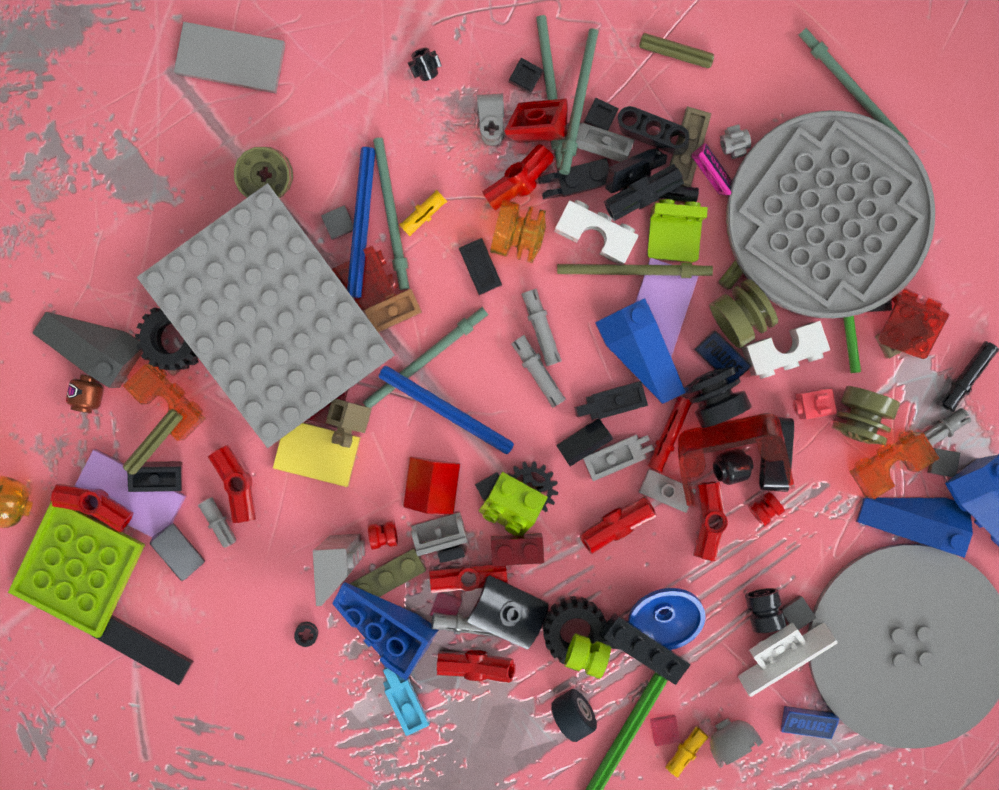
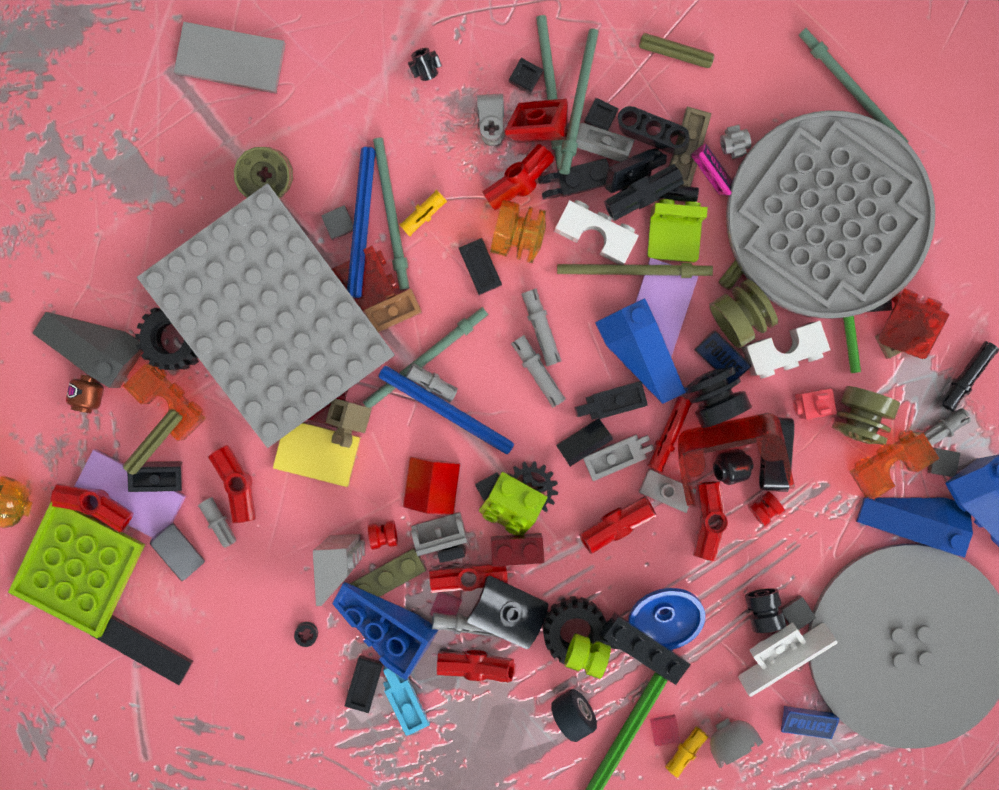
(363, 684): none -> black tile
(431, 382): none -> light grey pin

